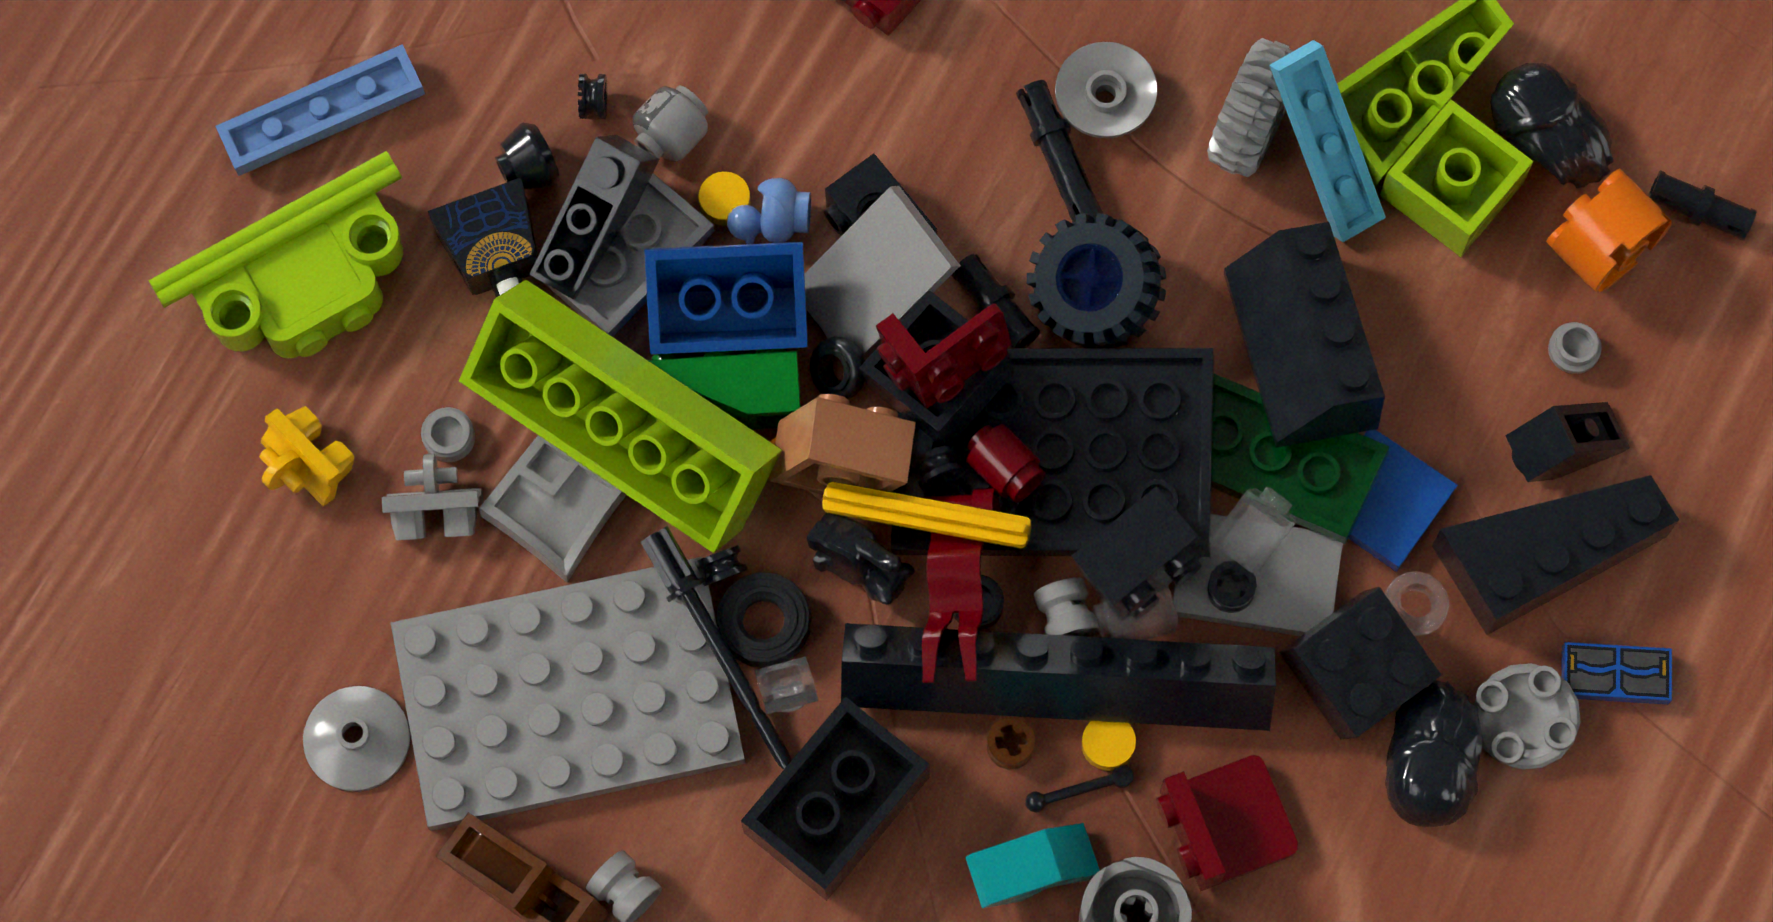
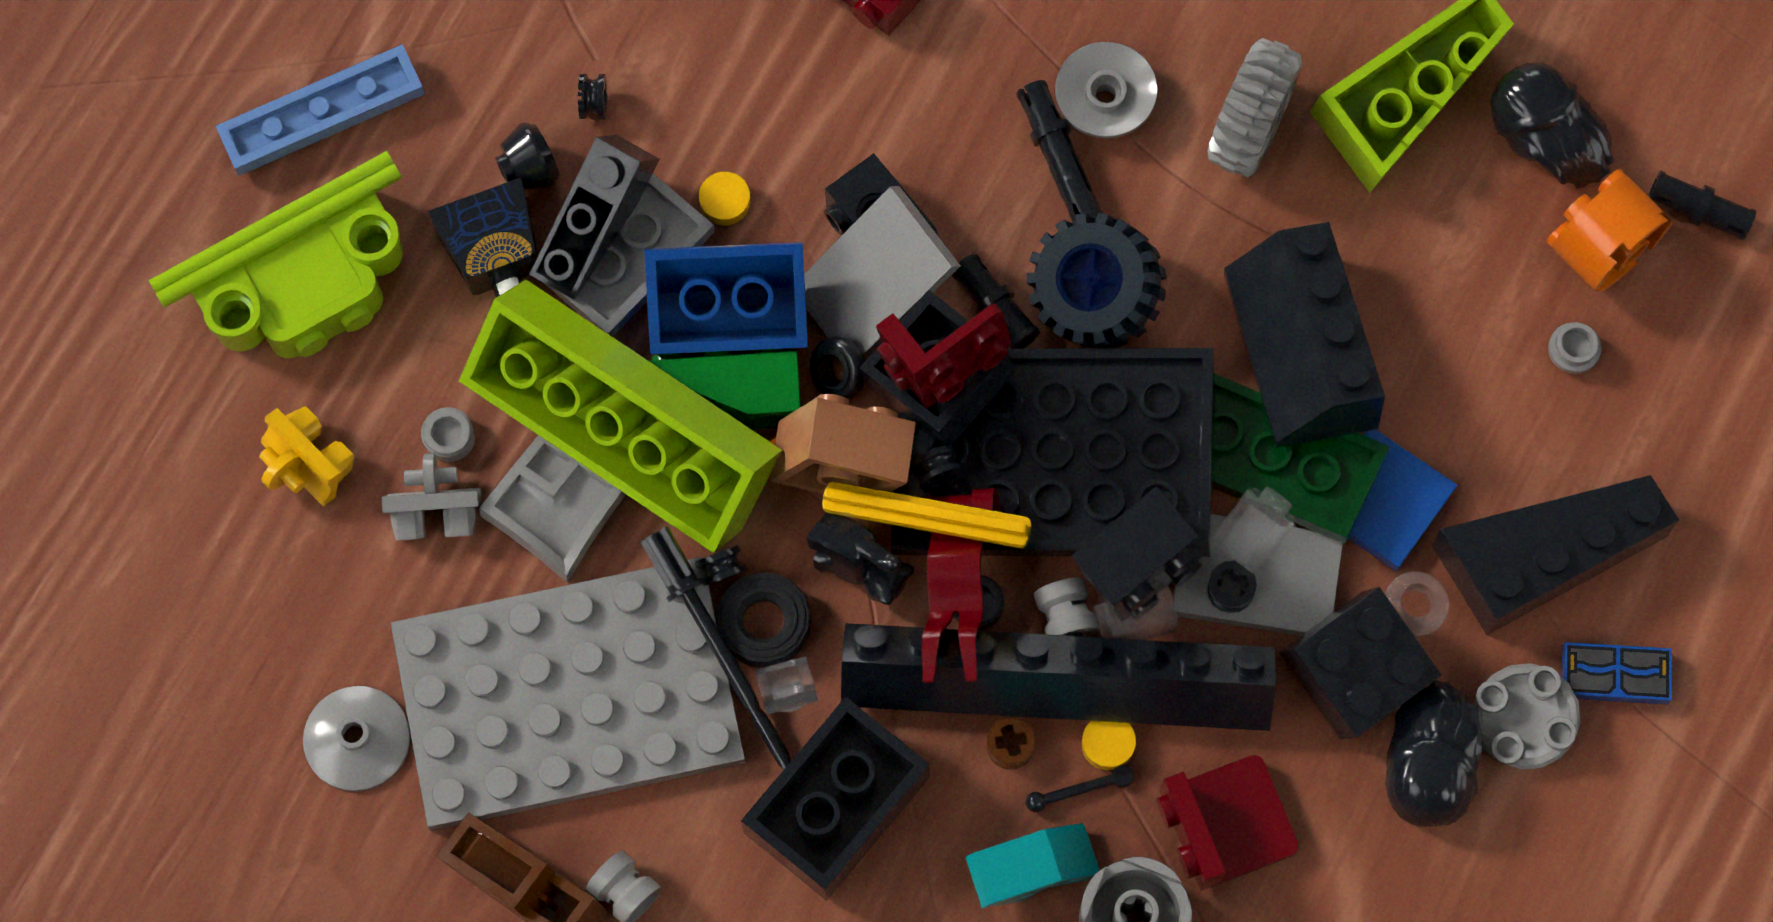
(670, 123): light grey head -> none
(782, 213): medium blue animal -> none
(1005, 462): dark red brick -> none
(1327, 140): medium azure plate -> none
(1455, 178): lime brick -> none
(1566, 440): black slope -> none

